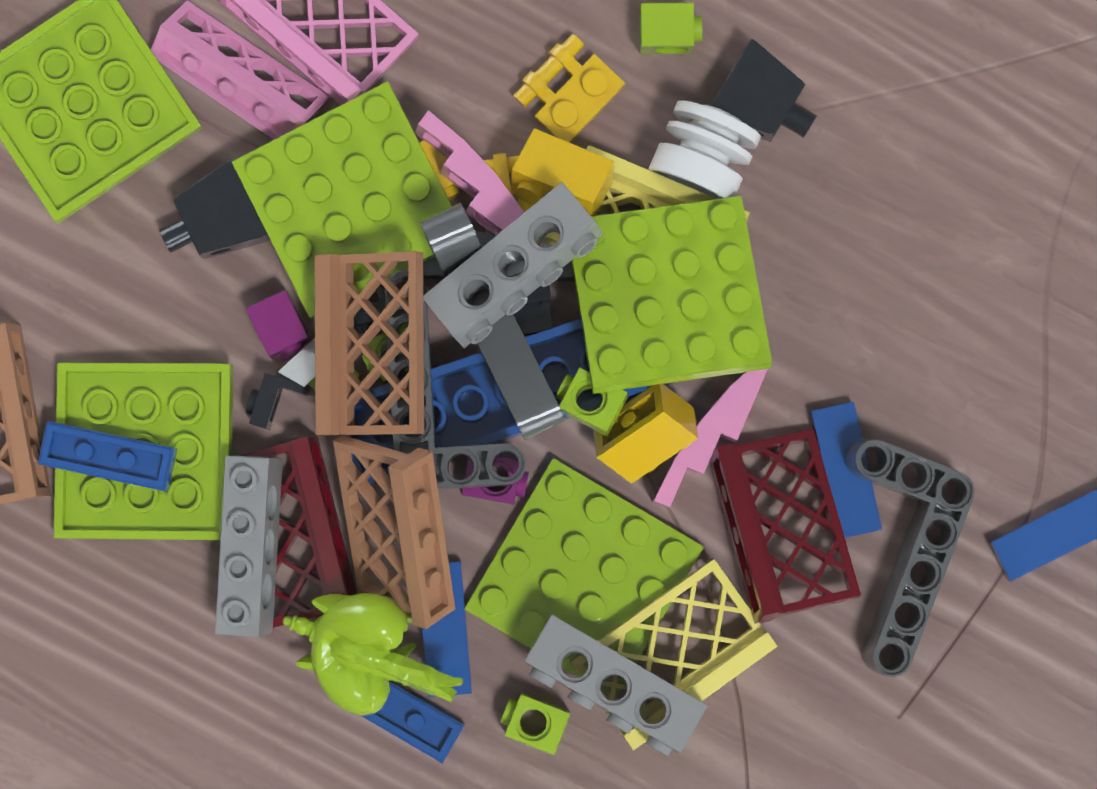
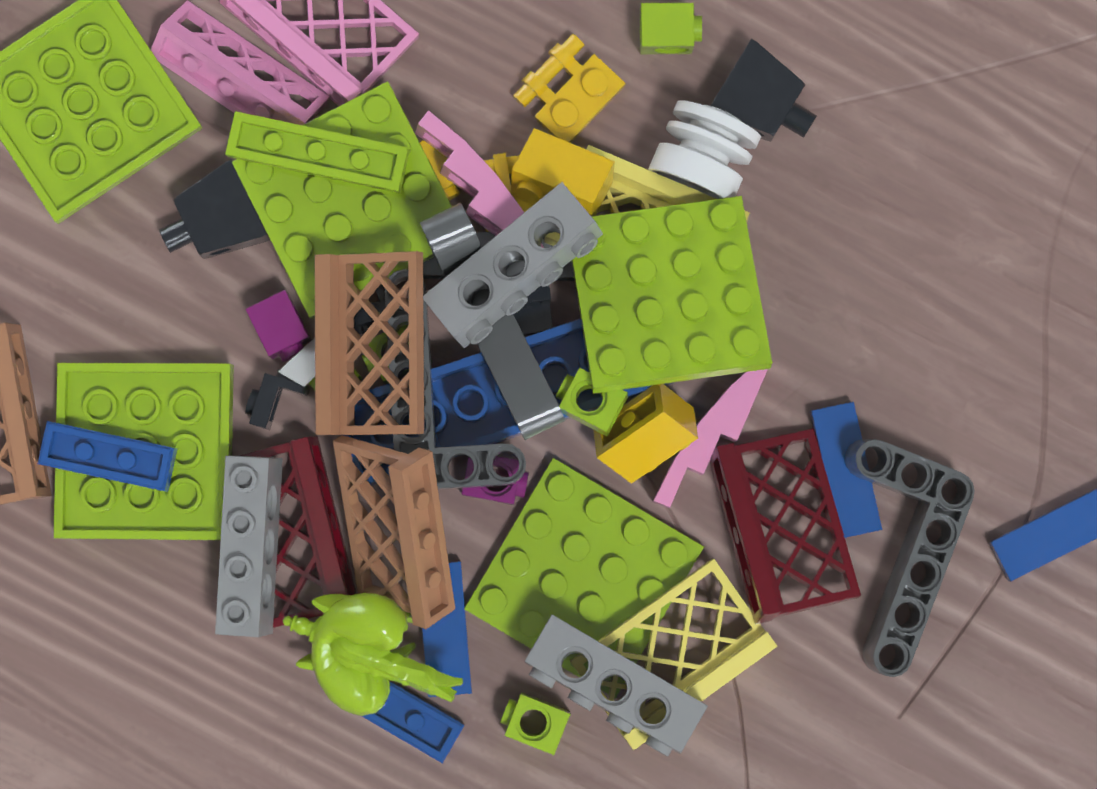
(317, 152): none -> lime plate

